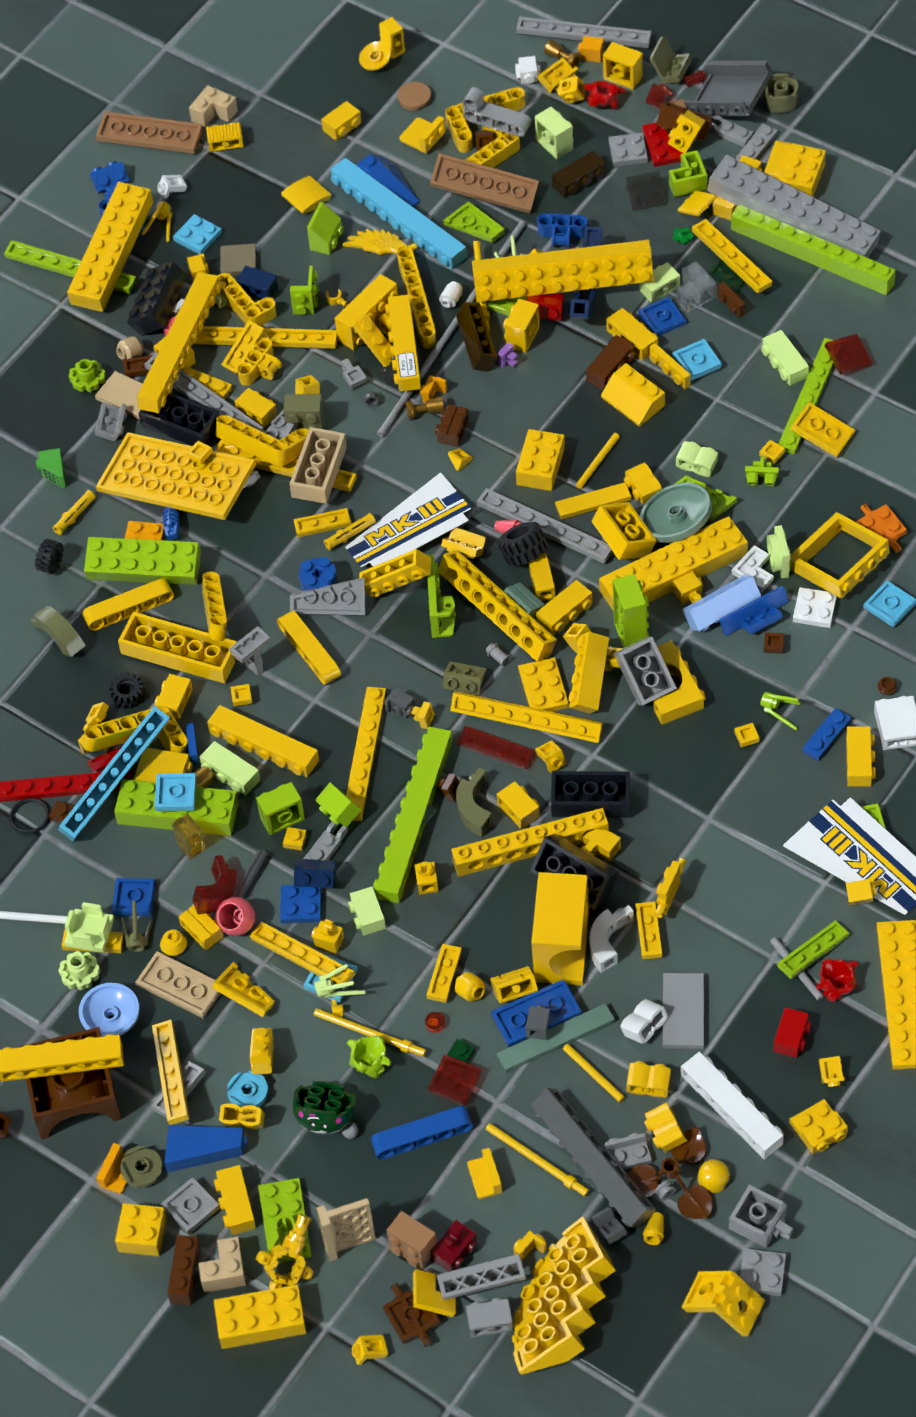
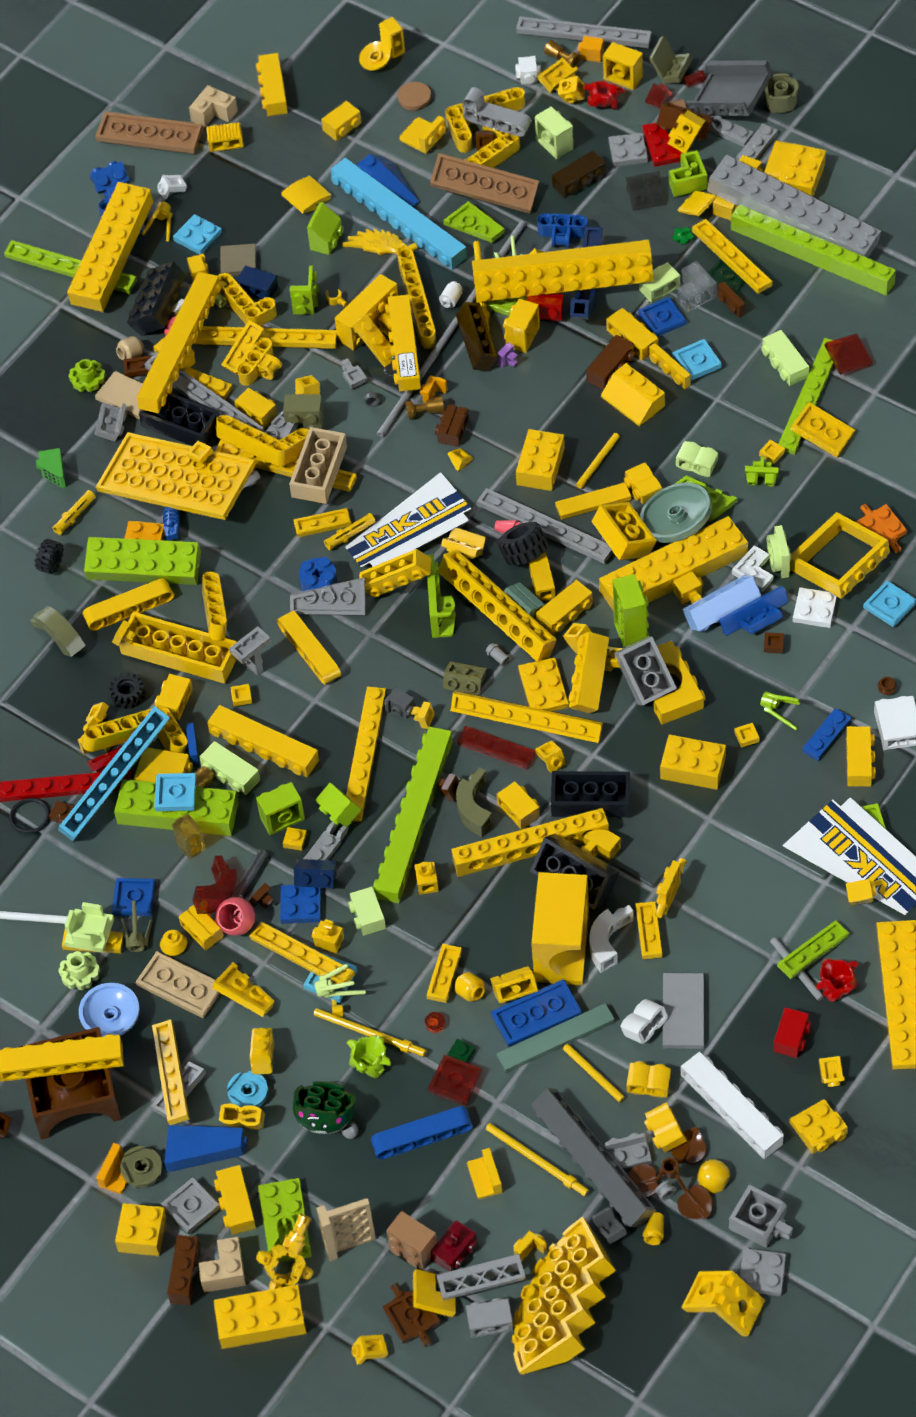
(123, 634): none -> yellow tile
(261, 896): none -> reddish brown tile
(272, 84): none -> yellow brick
(538, 1022): dark grey brick -> none
(693, 762): none -> yellow brick

